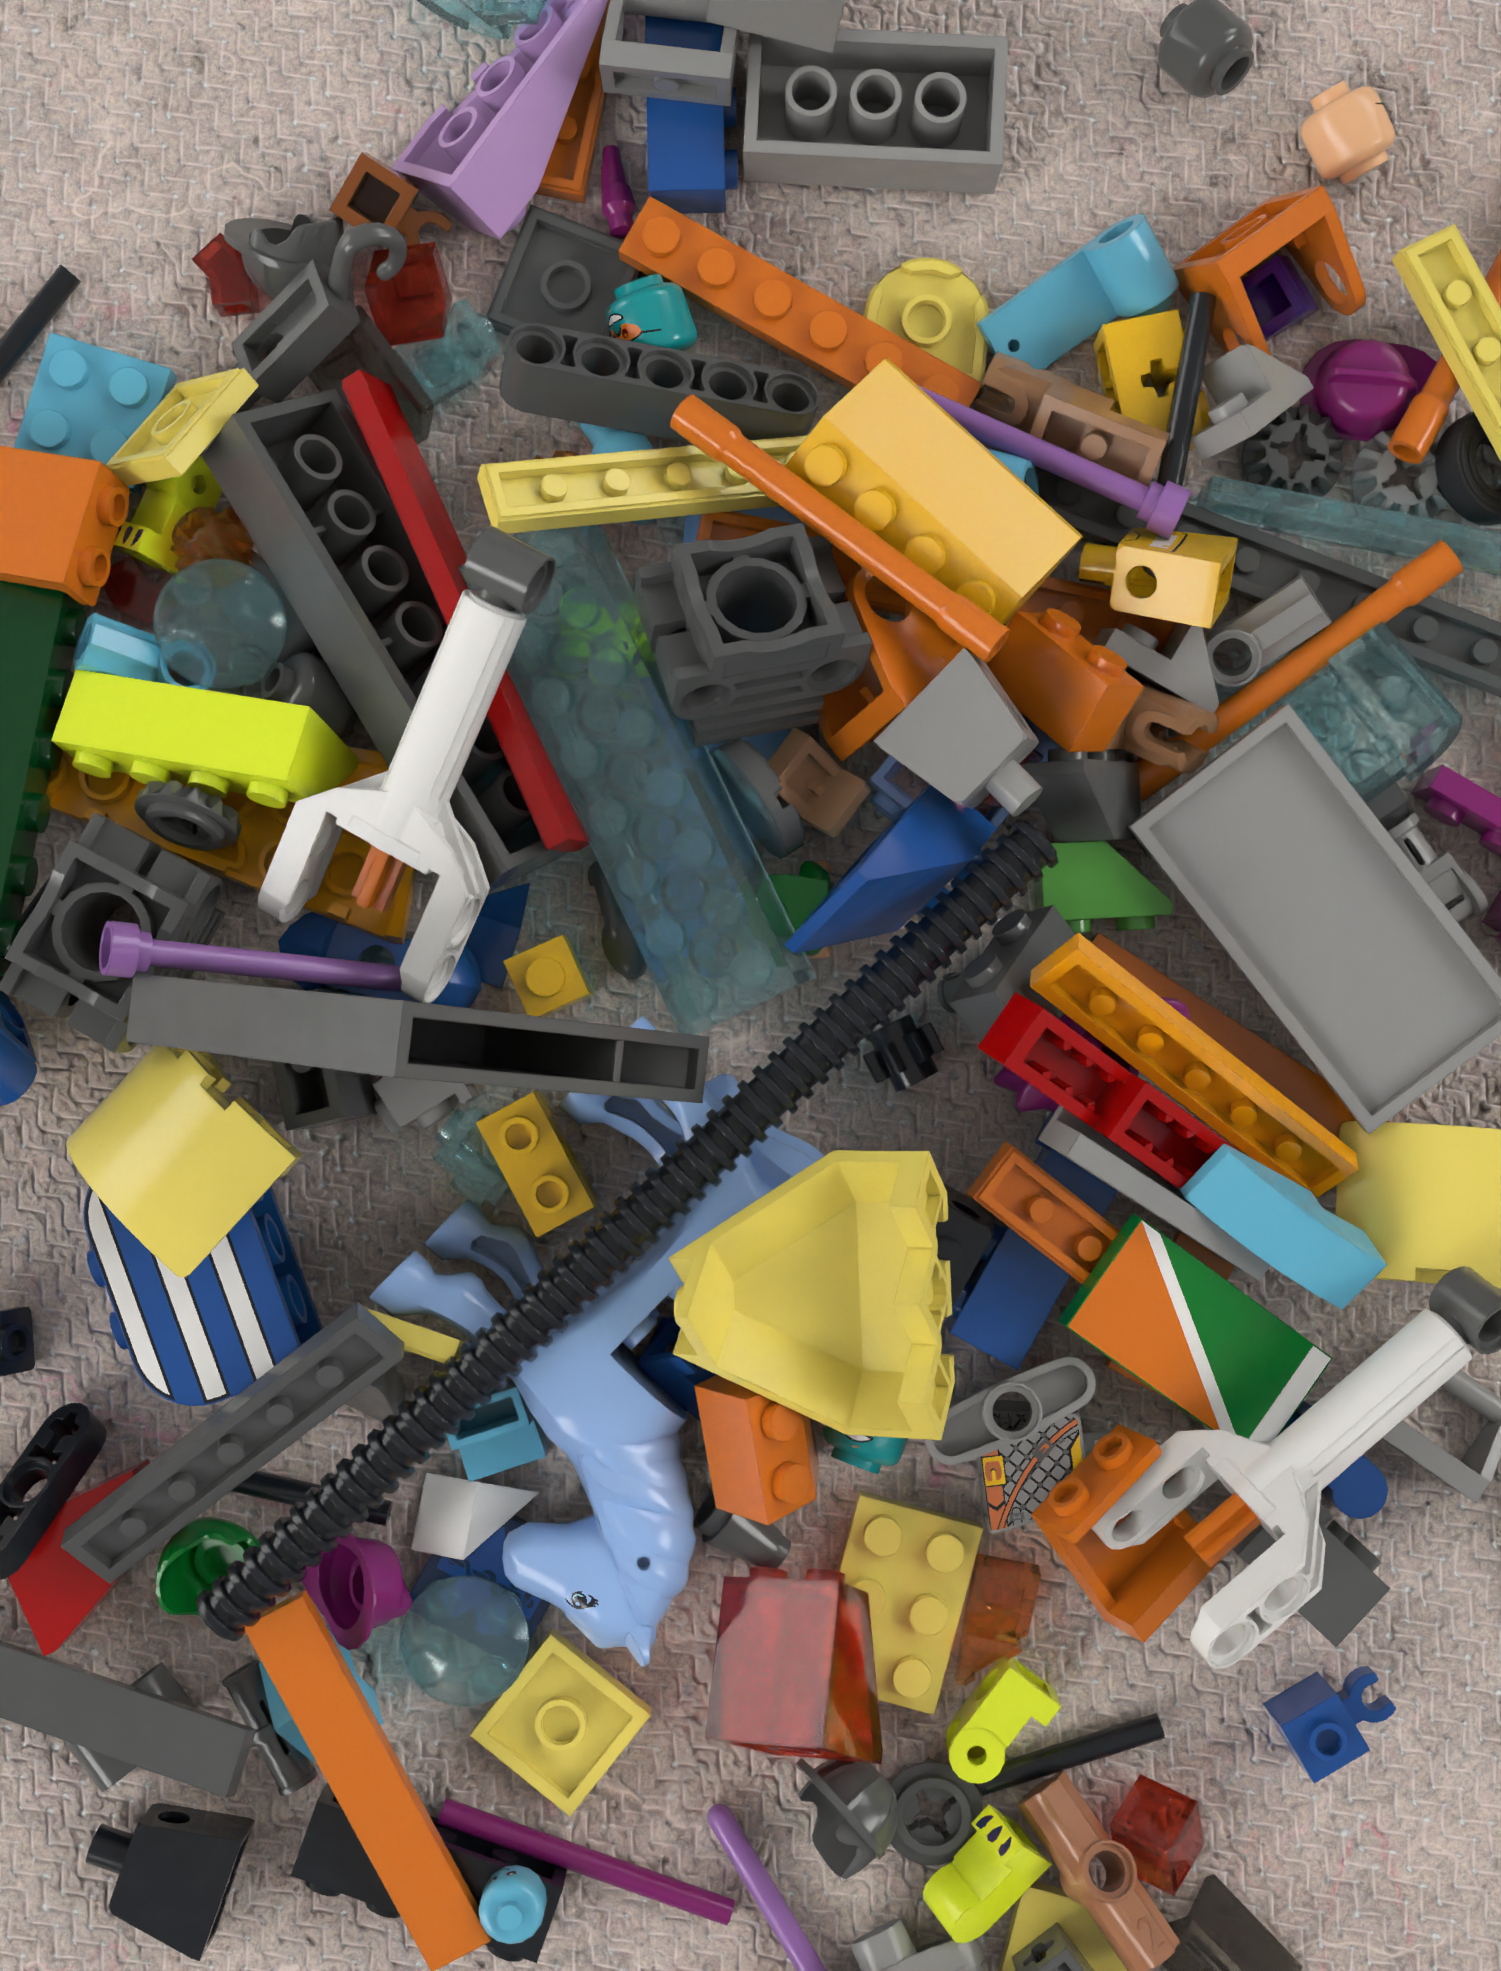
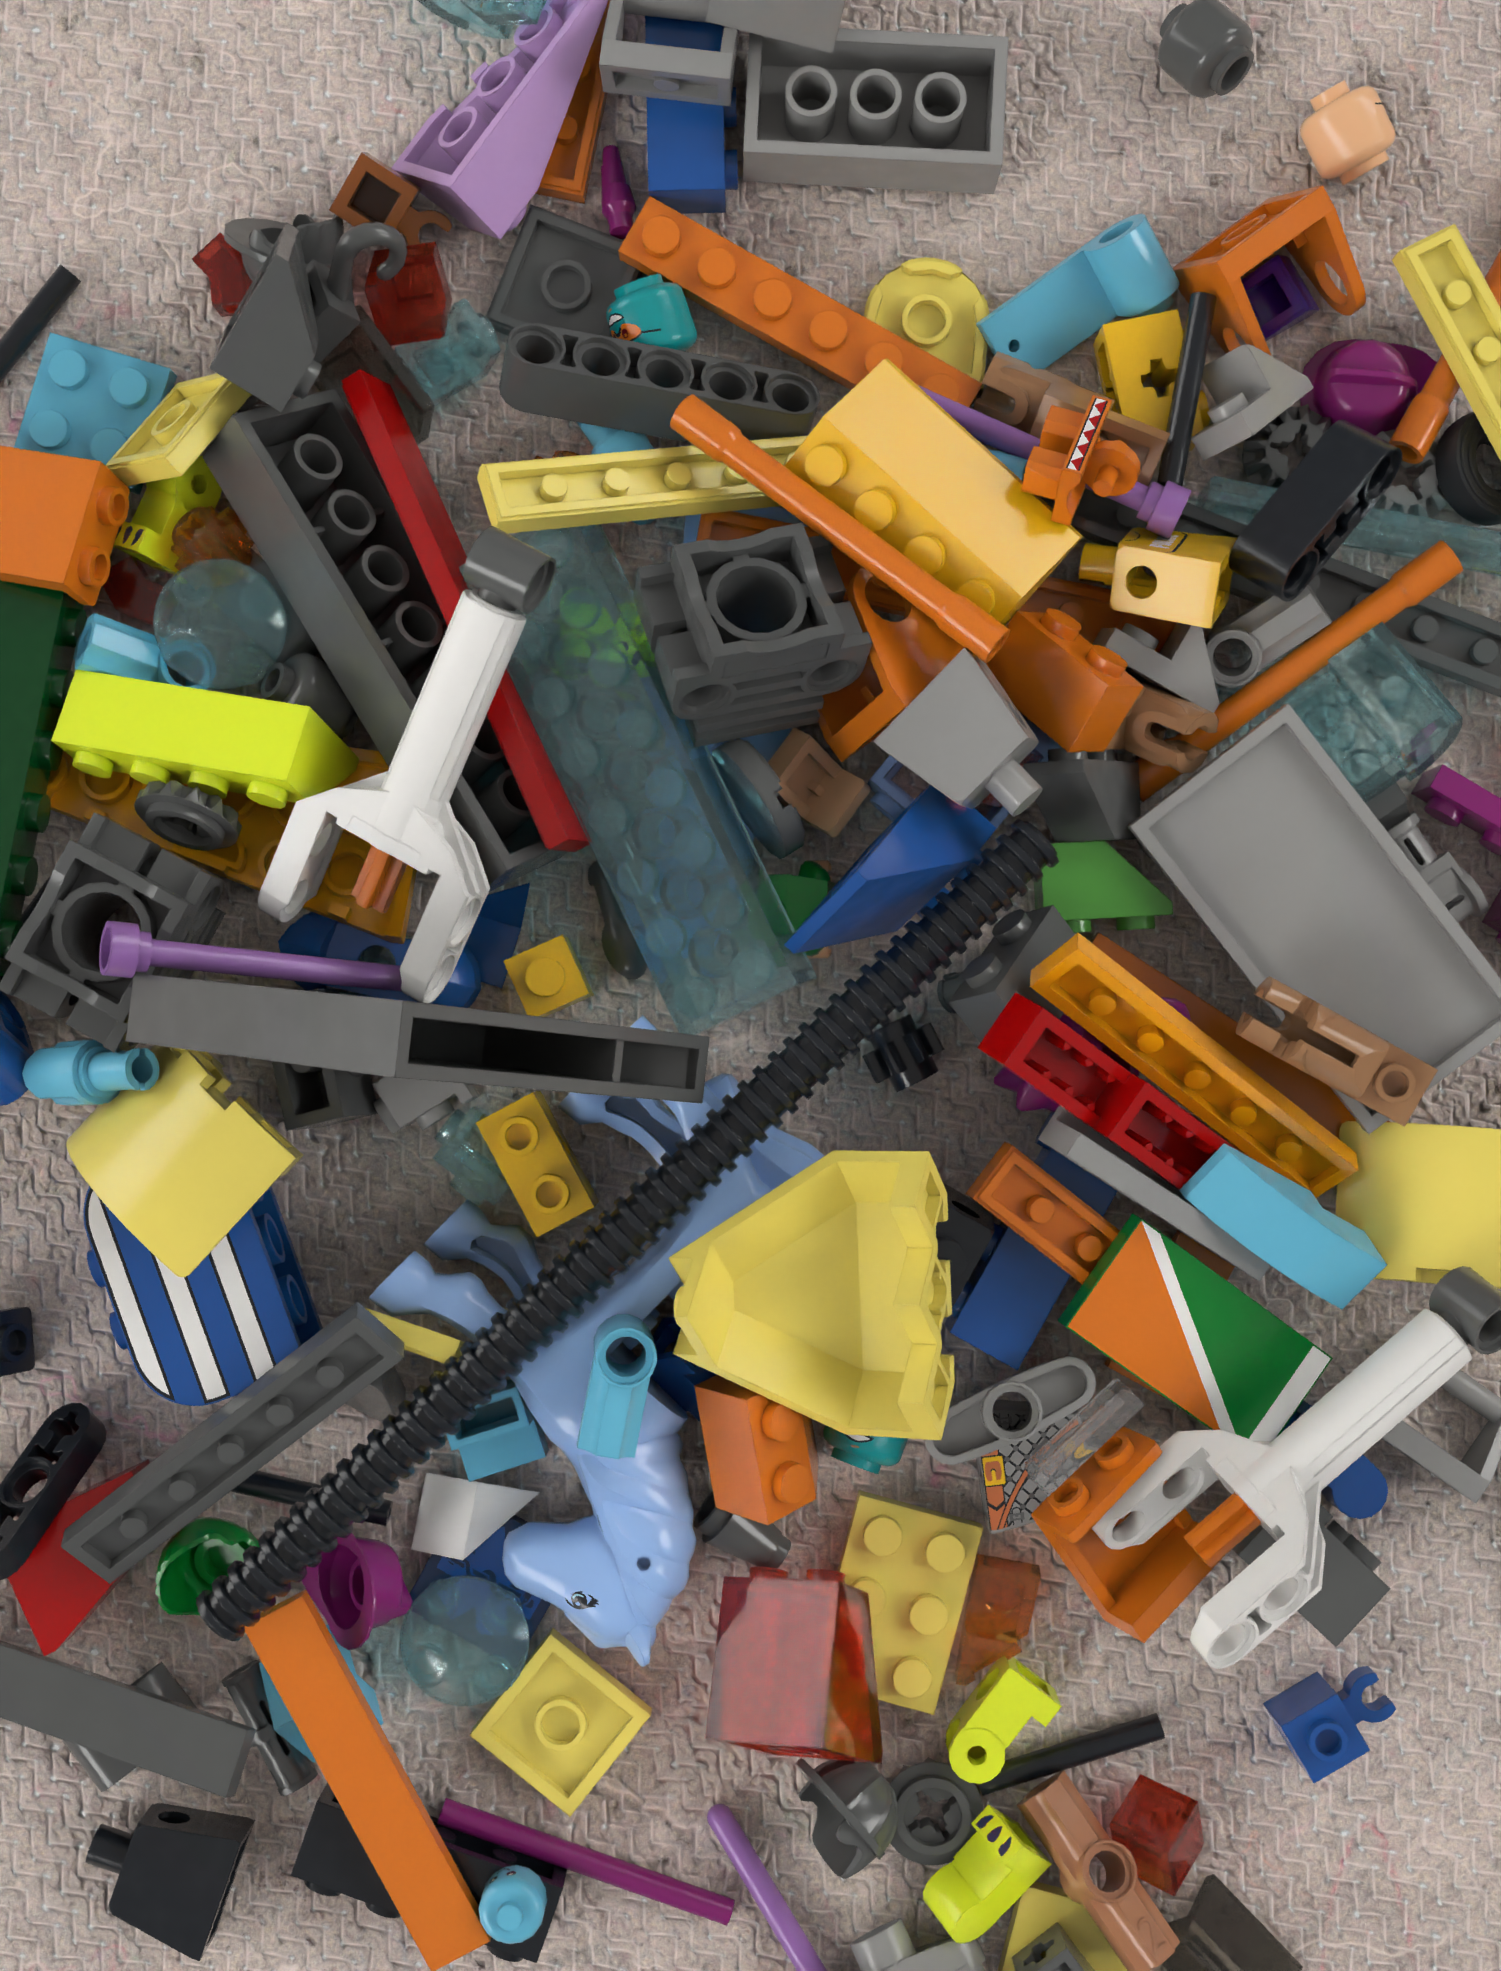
(88, 1072): none -> medium azure arm
(274, 329): none -> dark grey slope
(616, 1391): none -> medium azure piece
(1075, 457): none -> orange hips
(1082, 1436): none -> clear tile
(1315, 509): none -> black beam
(1339, 1052): none -> medium nougat plate

